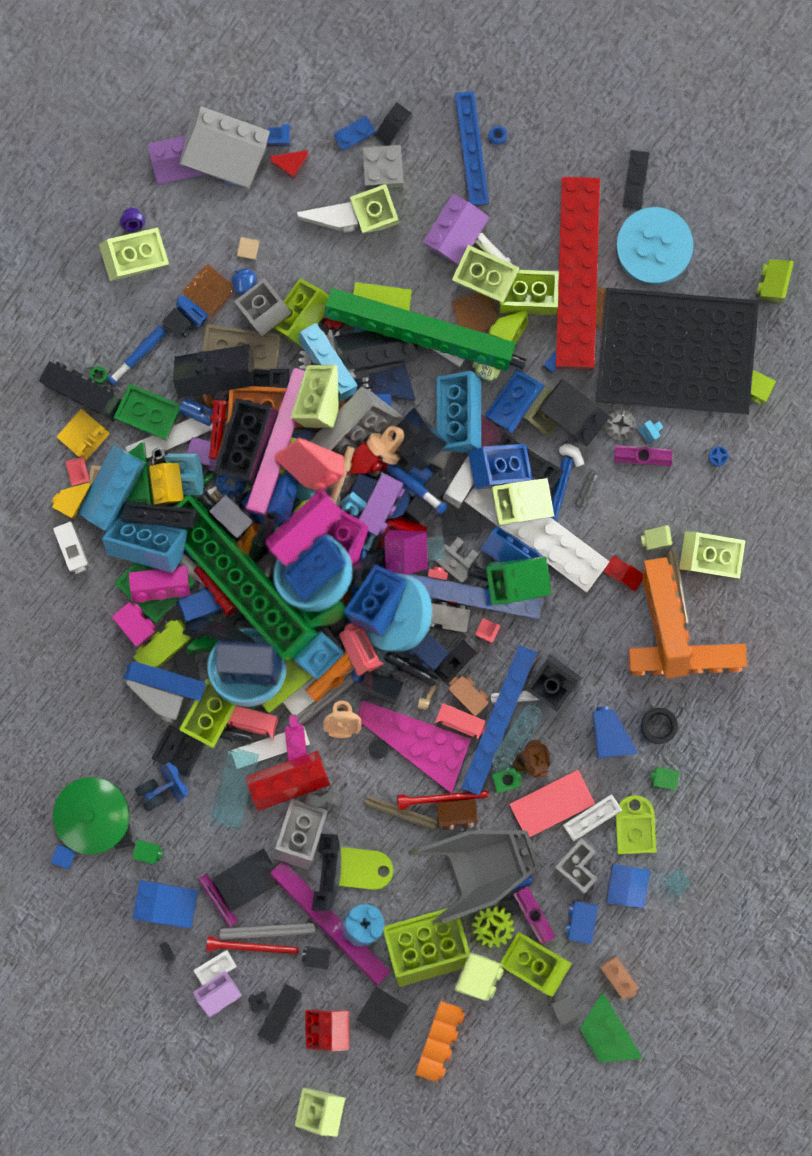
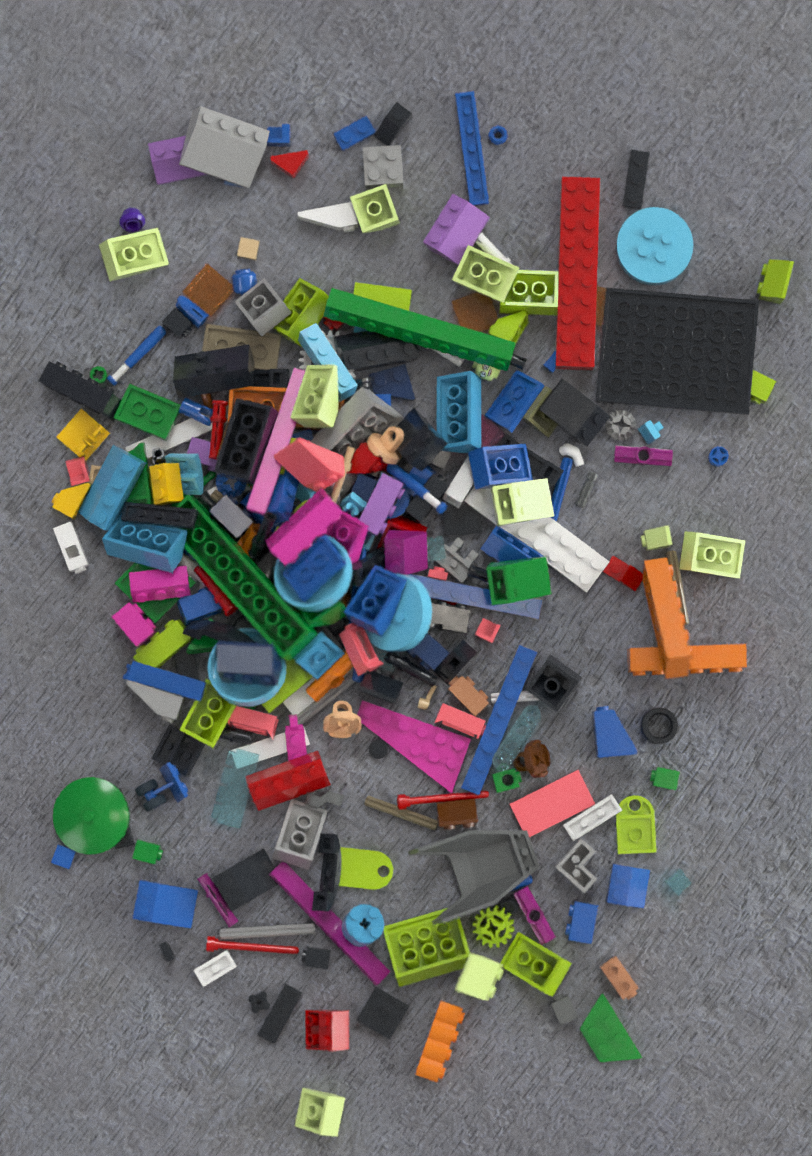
(217, 994): lavender brick -> none

